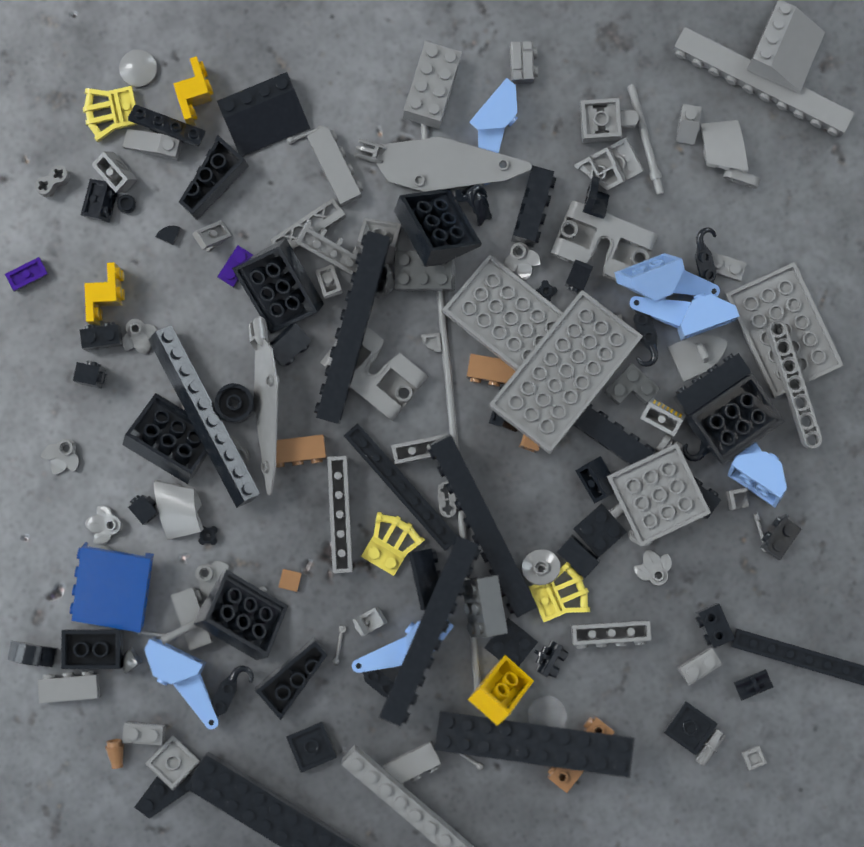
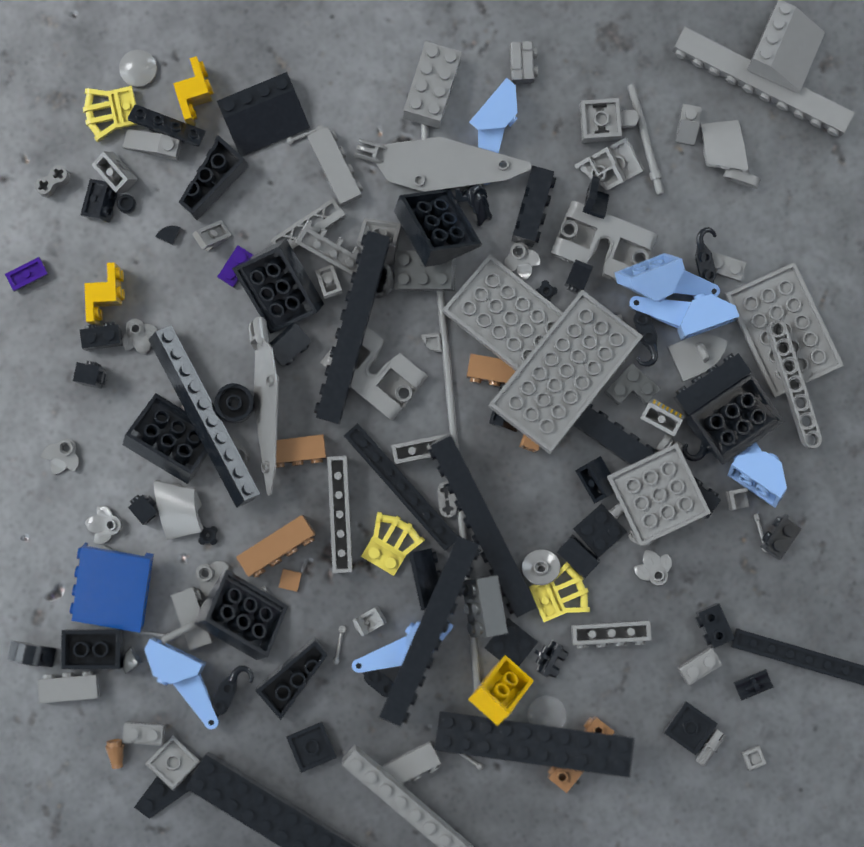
(275, 546): none -> medium nougat brick

